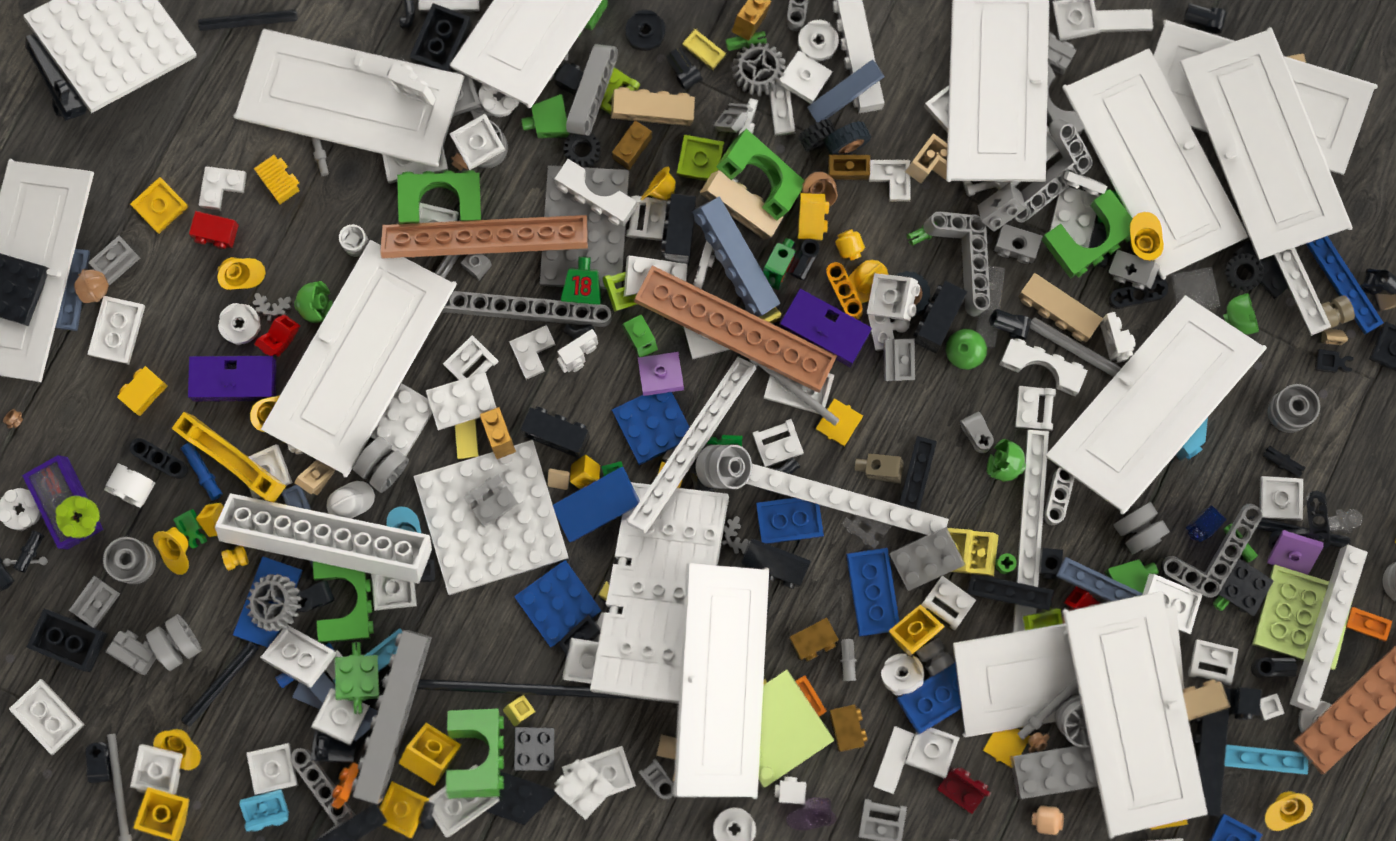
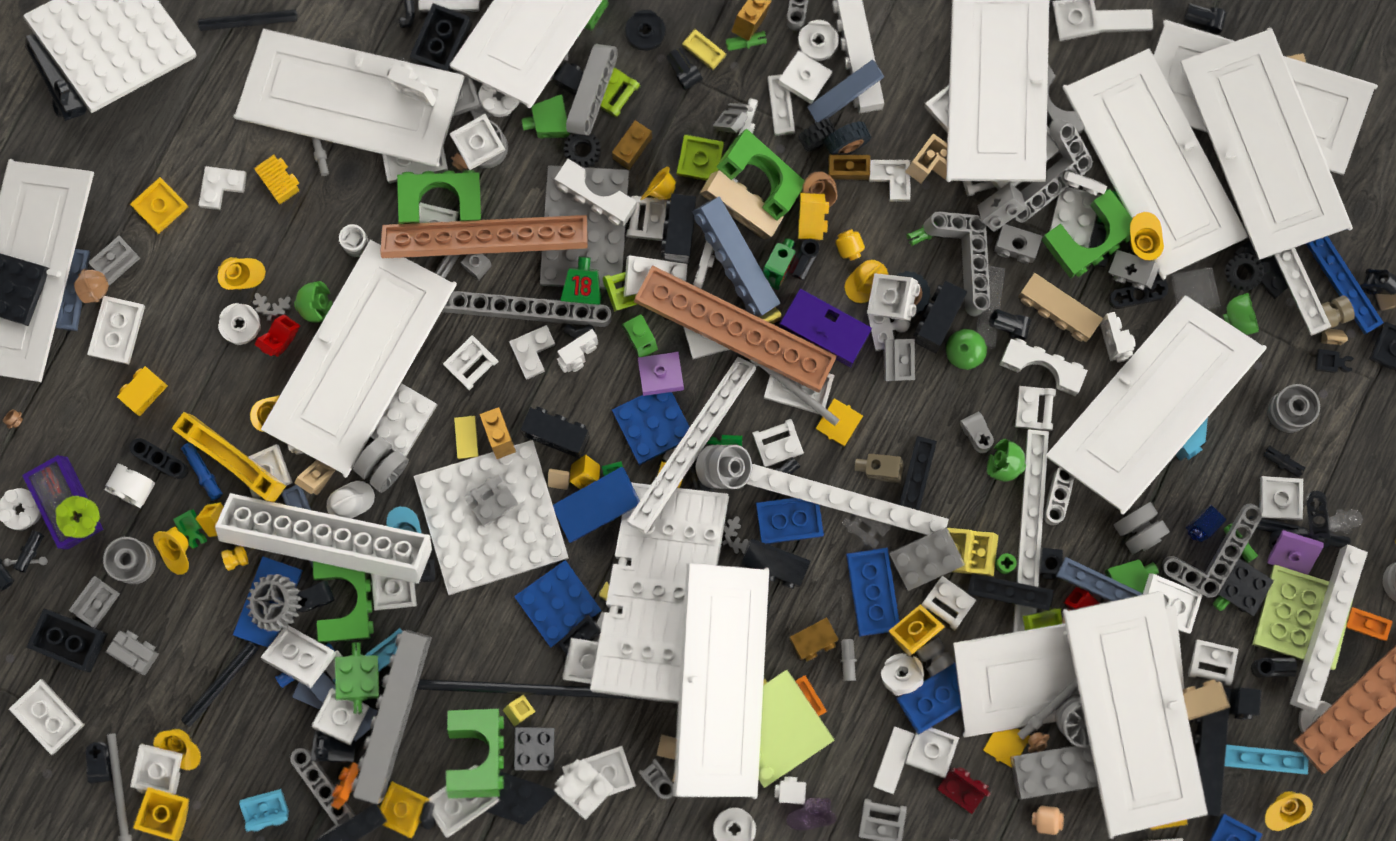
(167, 646): light grey wheel -> none
(213, 230): red brick -> none
(231, 378): dark purple brick -> none
(272, 769): white plate -> none
(429, 753): yellow slope -> none
(461, 400): white plate -> none
(652, 107): tan brick -> none
(744, 62): light grey gear -> none
(841, 281): light orange beam -> none
(847, 728): pearl gold brick -> none
(1059, 54): light grey brick -> none
(1074, 347): light grey axle -> none
(1270, 707): white plate -> none

